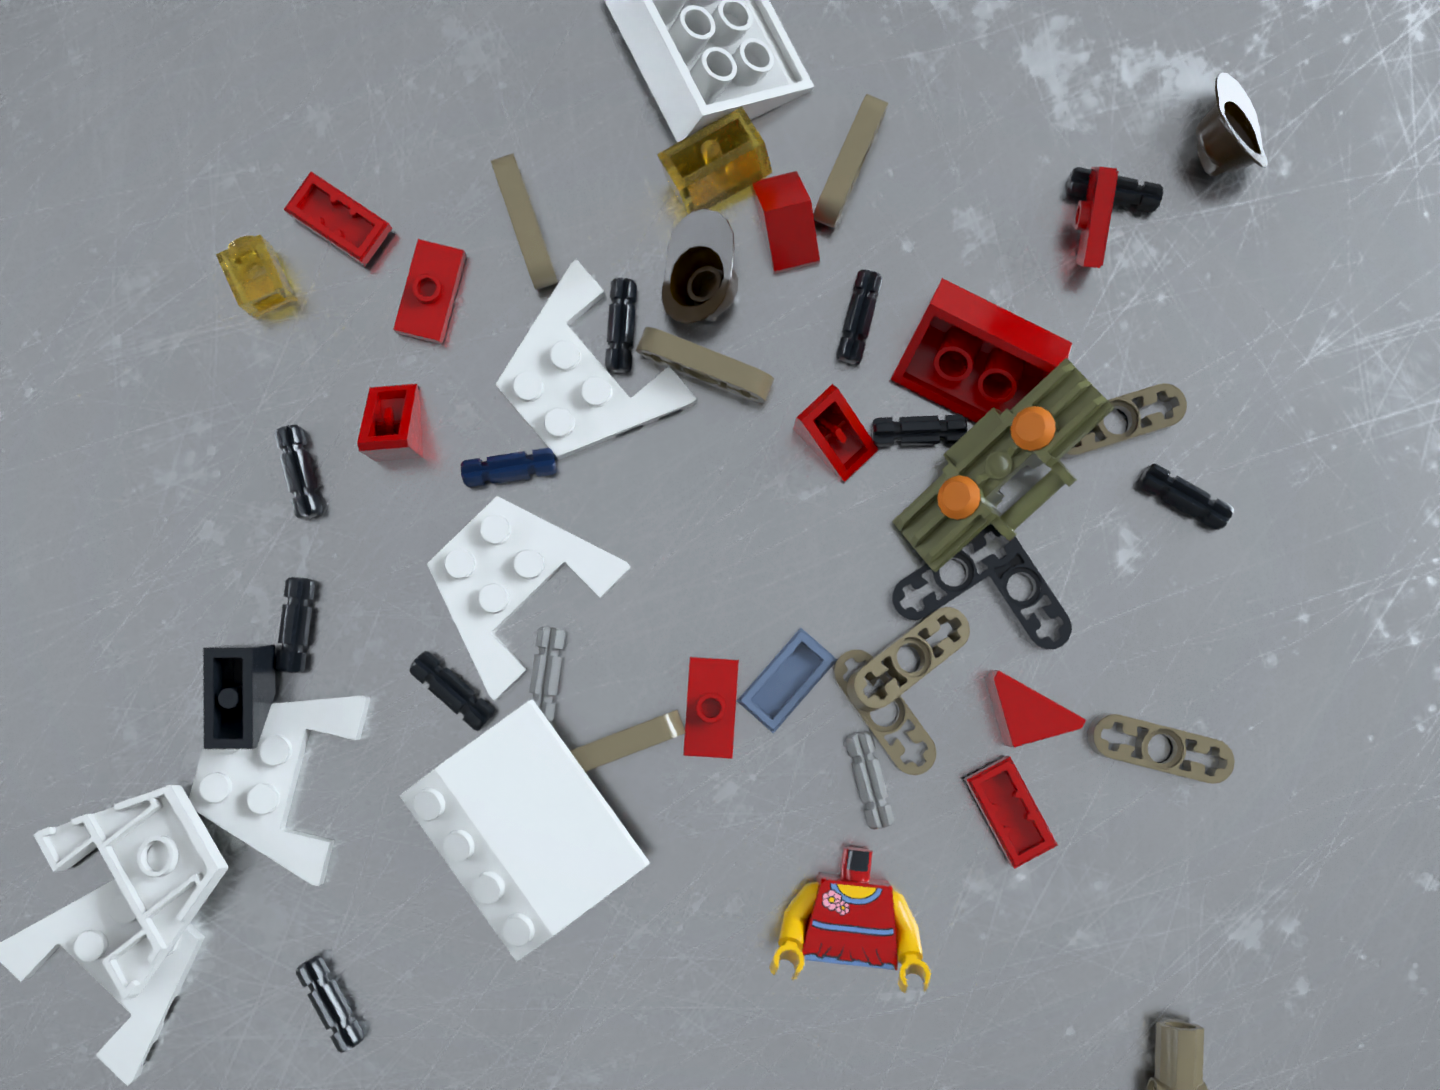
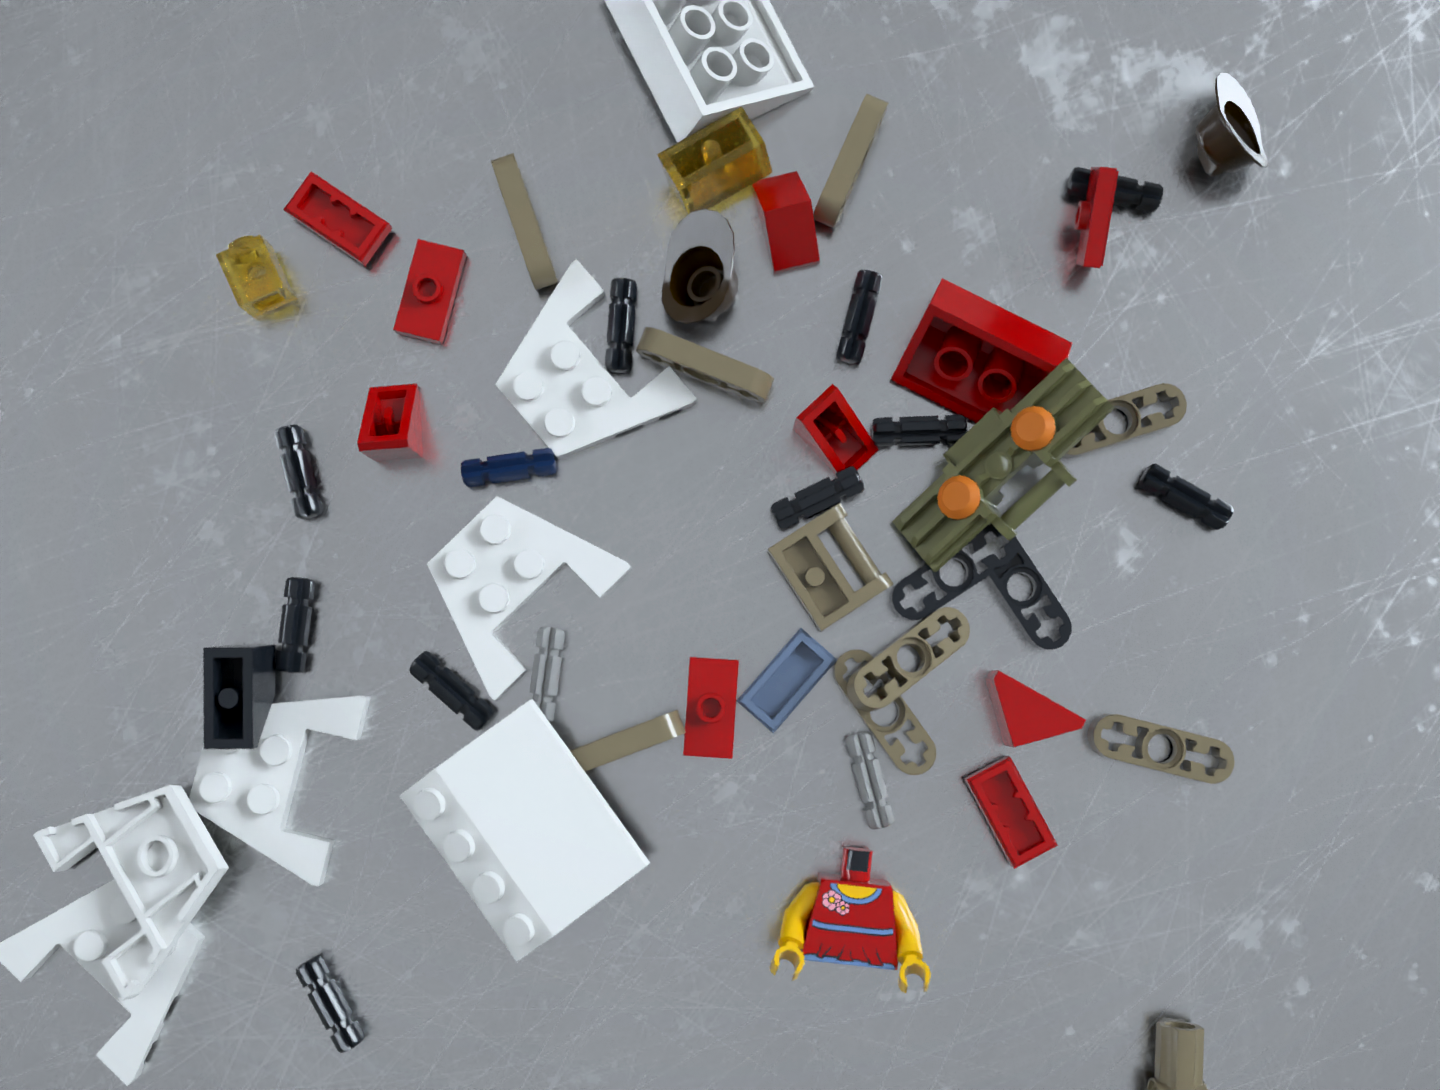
(816, 575): none -> dark tan plate
(817, 497): none -> black axle

